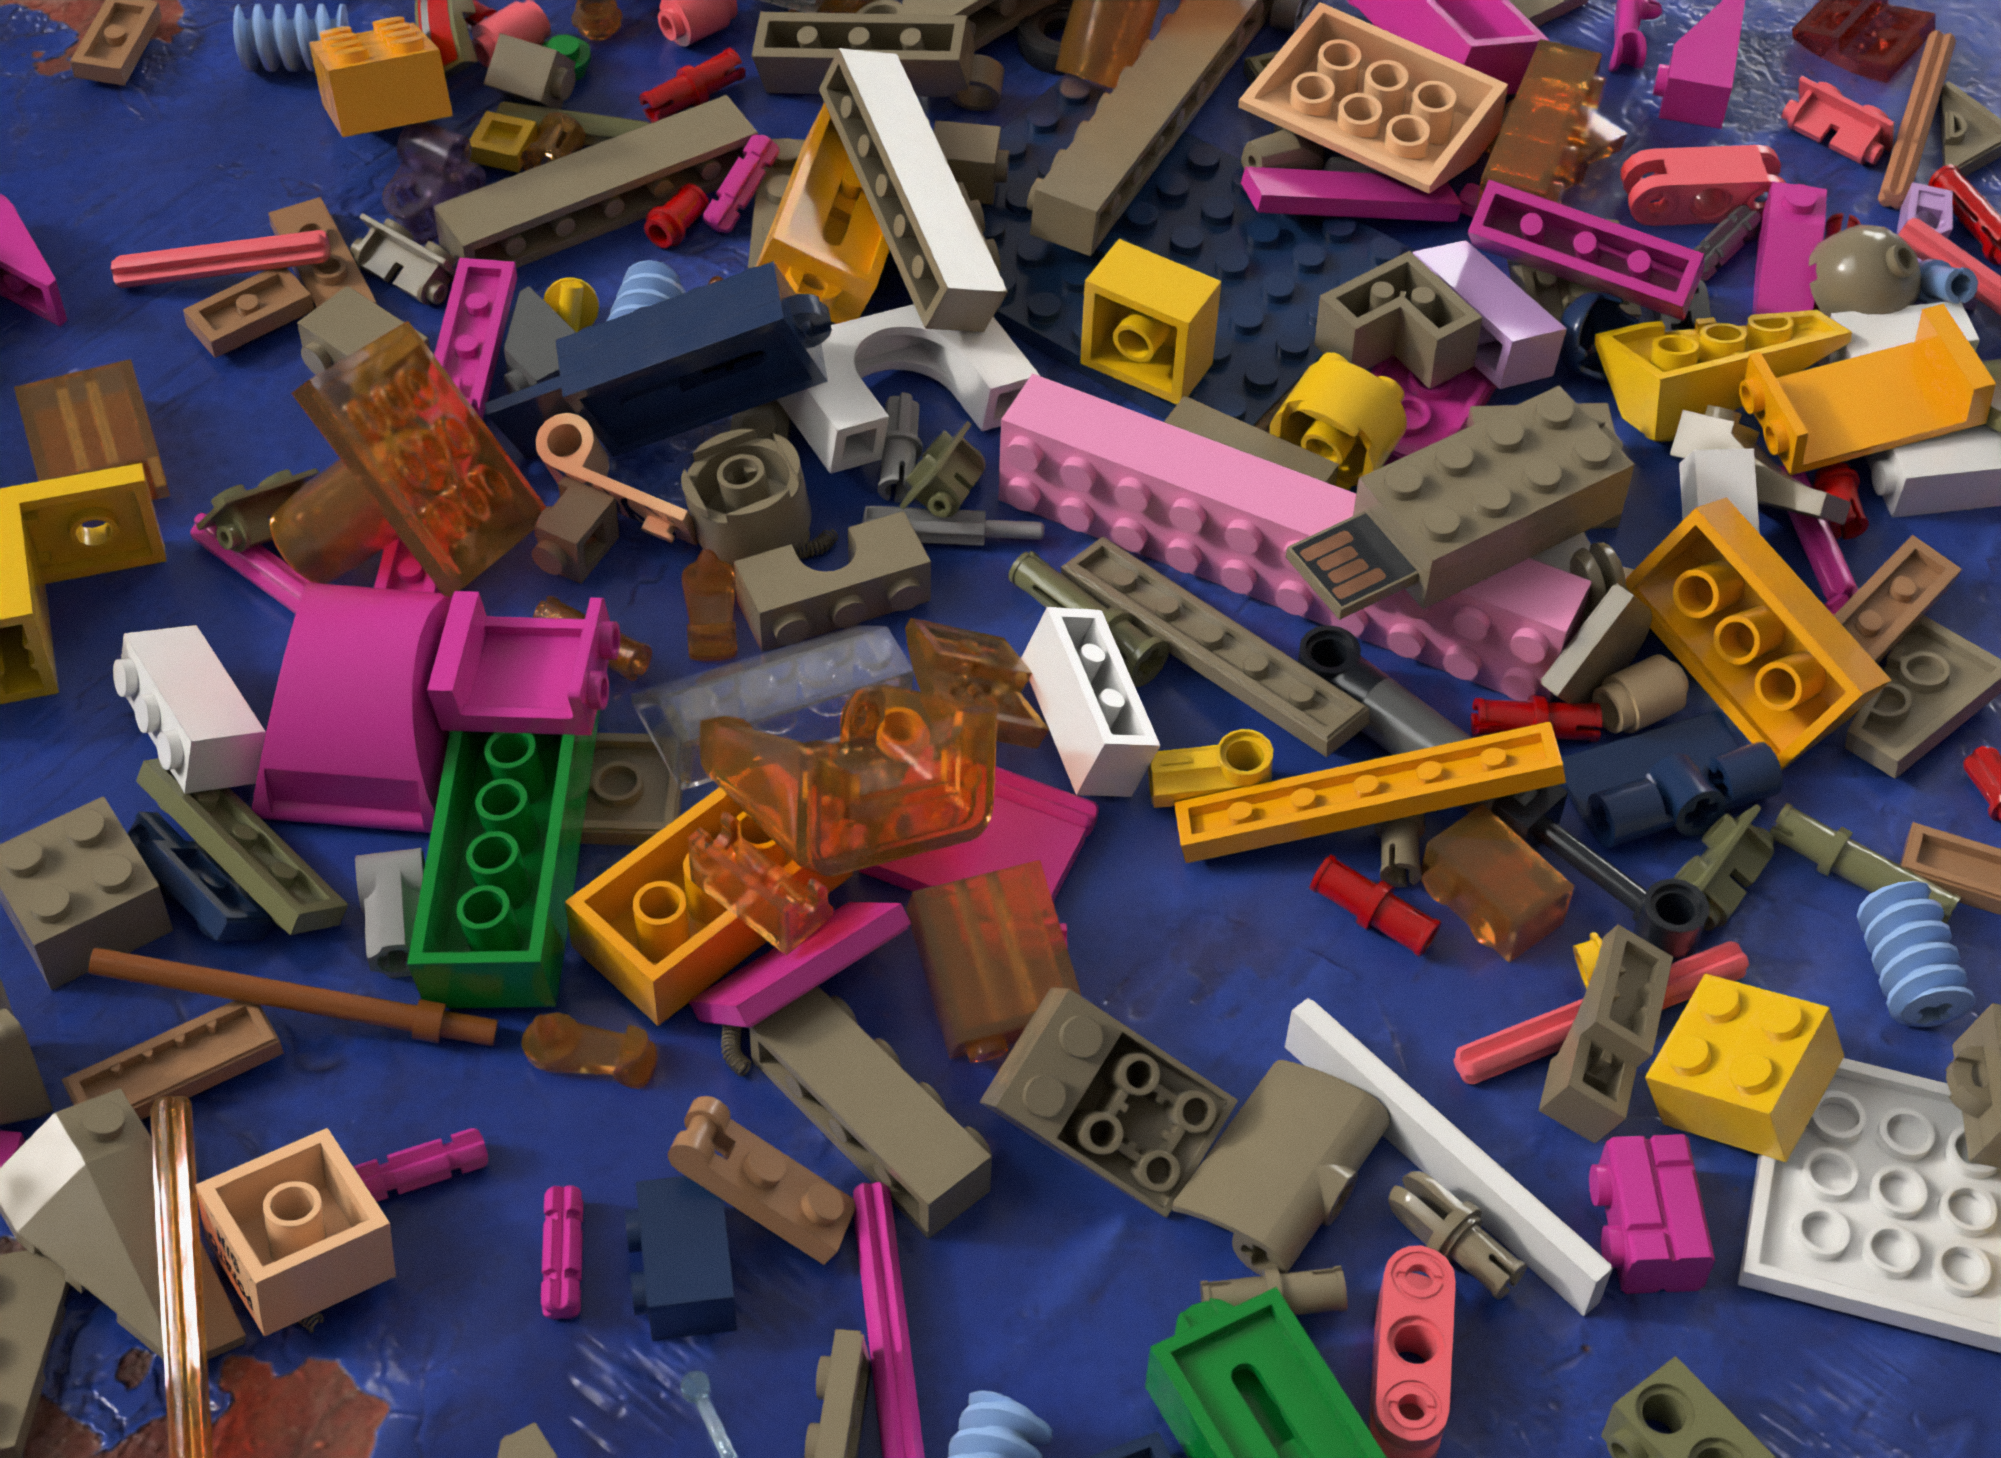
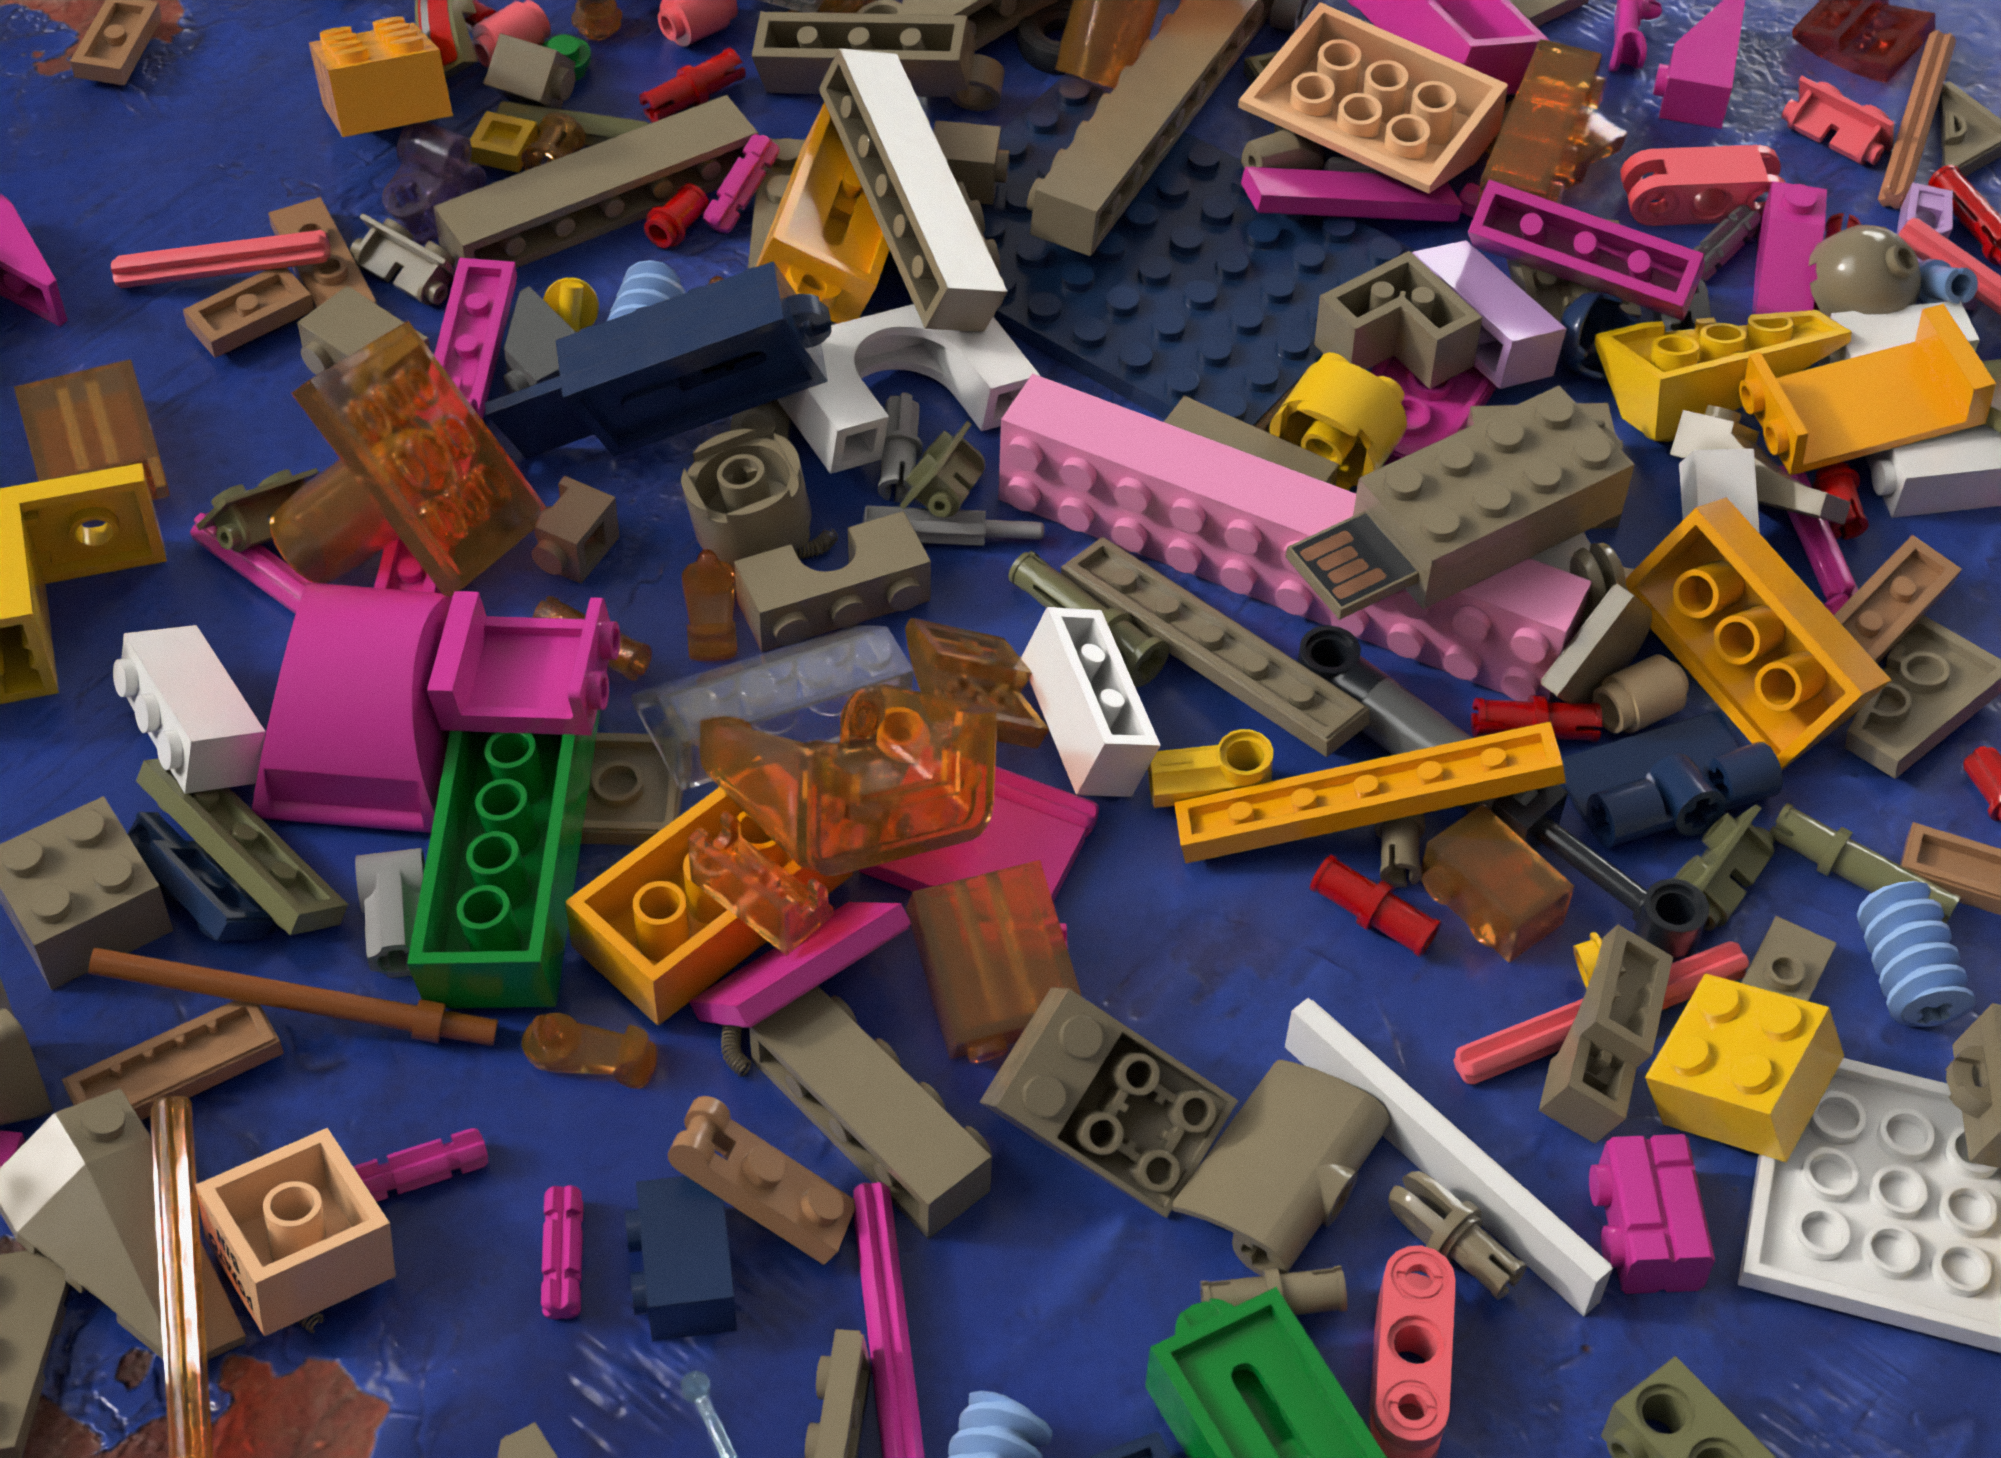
(280, 36): light blue piece -> none
(574, 451): light nougat door -> none
(1149, 321): yellow brick -> none
(1789, 960): none -> dark tan plate

